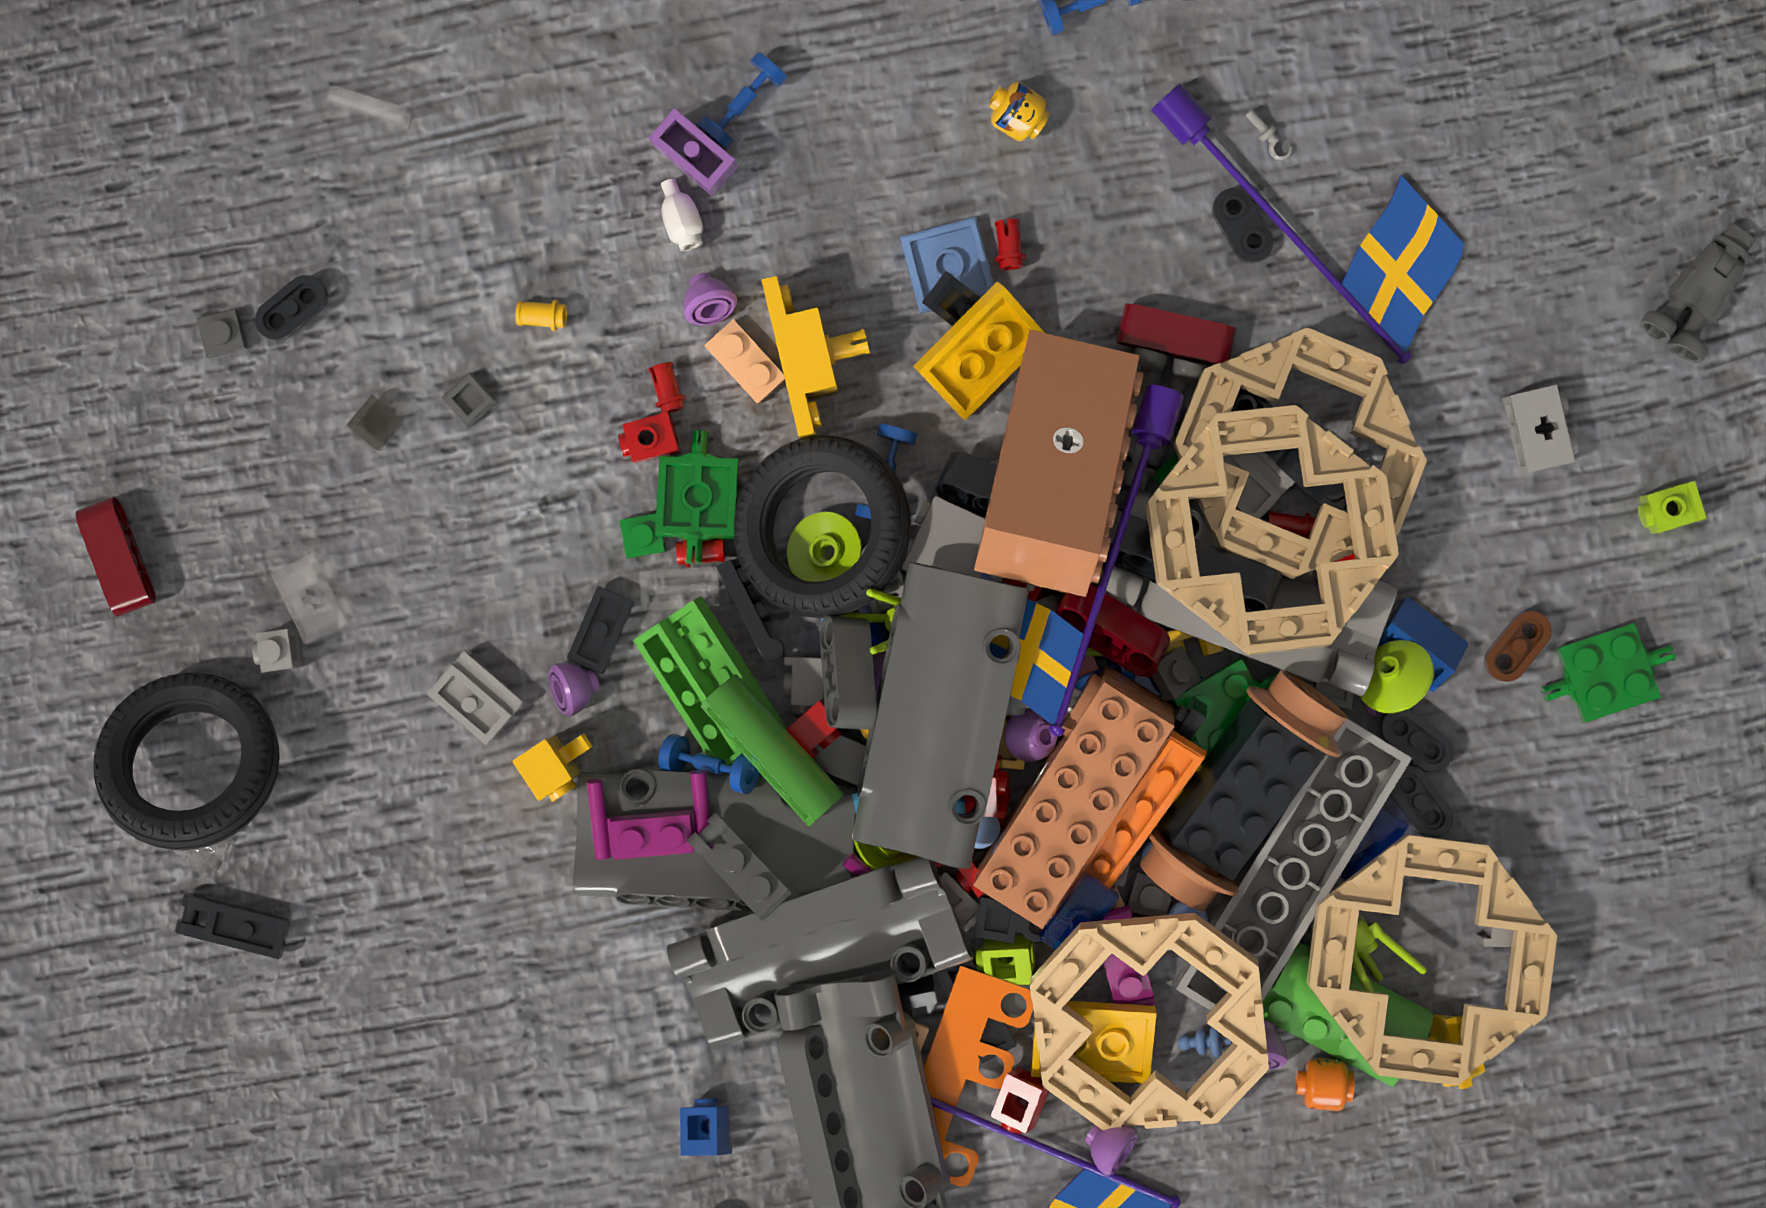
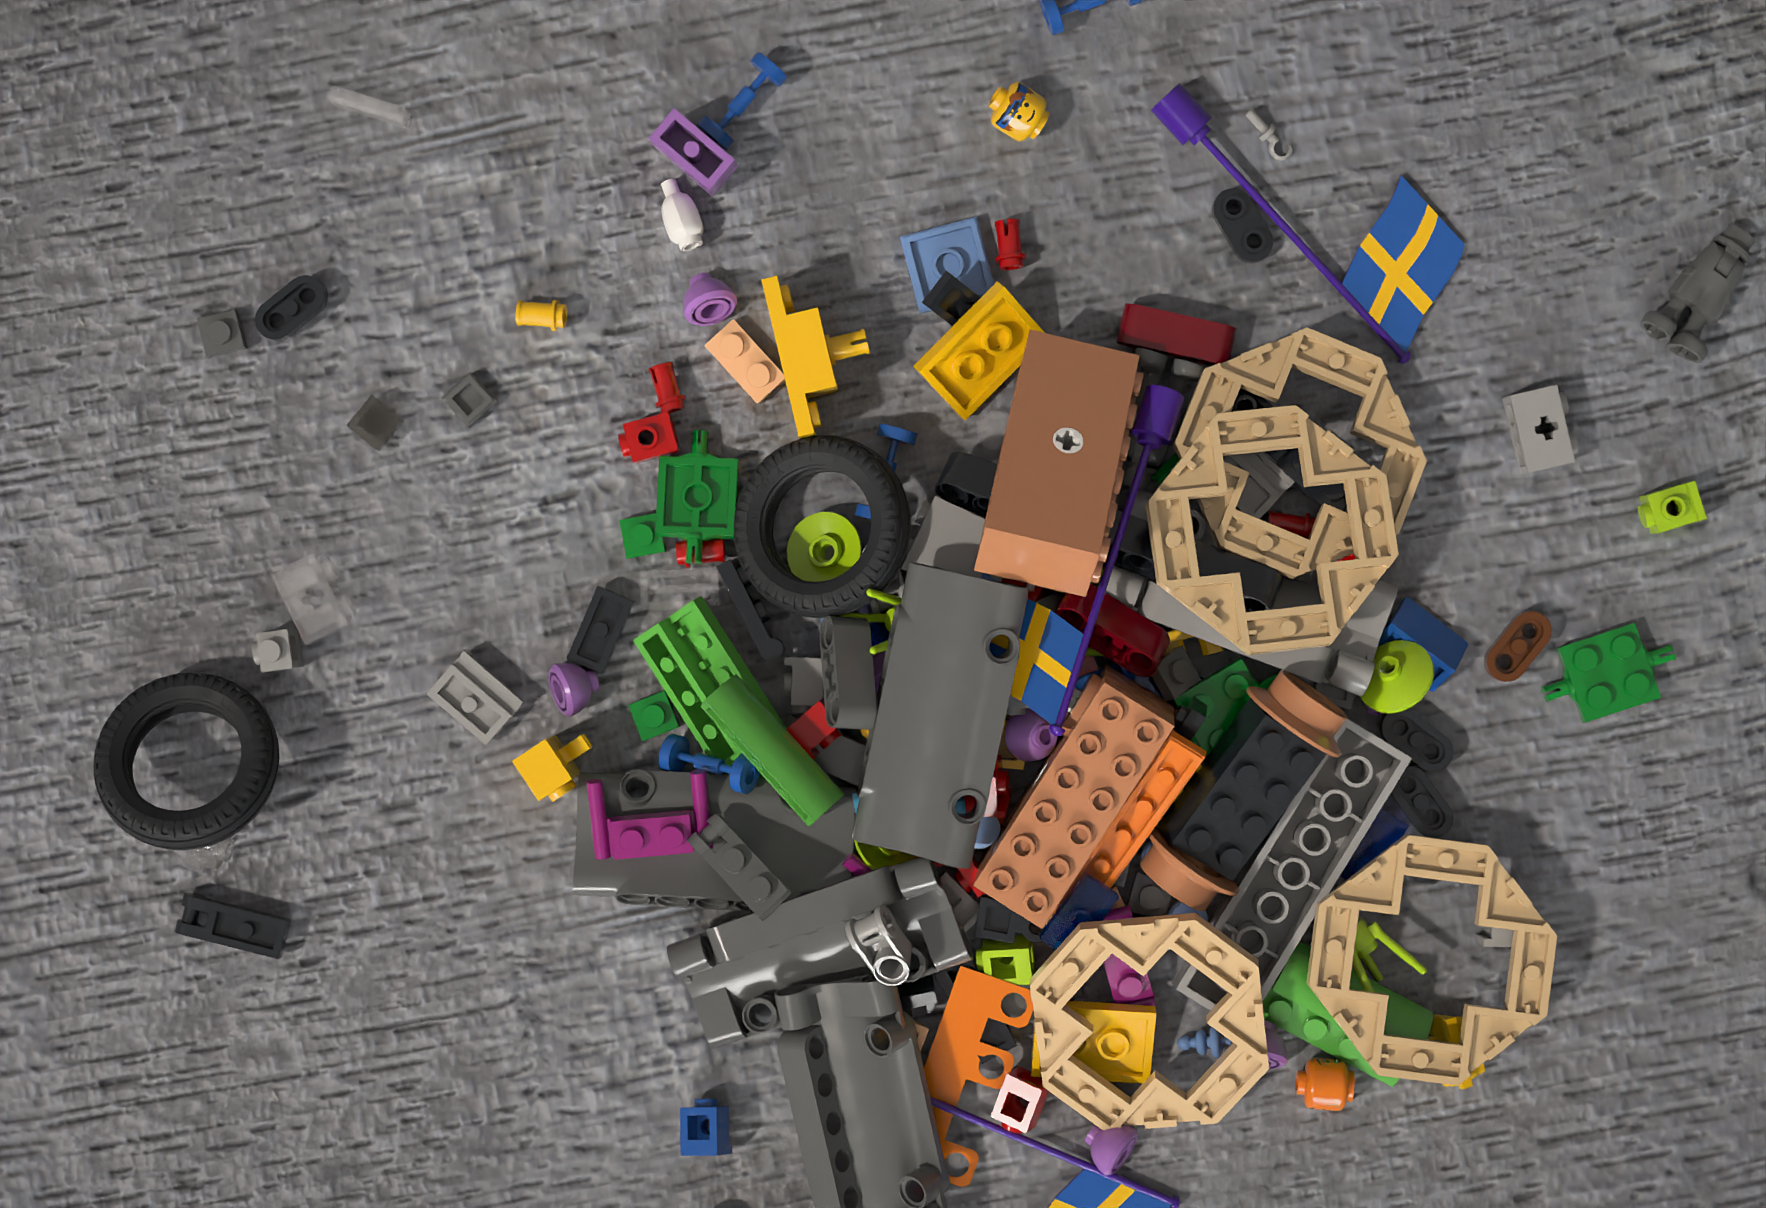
(115, 556): dark red beam -> none
(654, 715): none -> green plate
(879, 940): none -> light grey piece

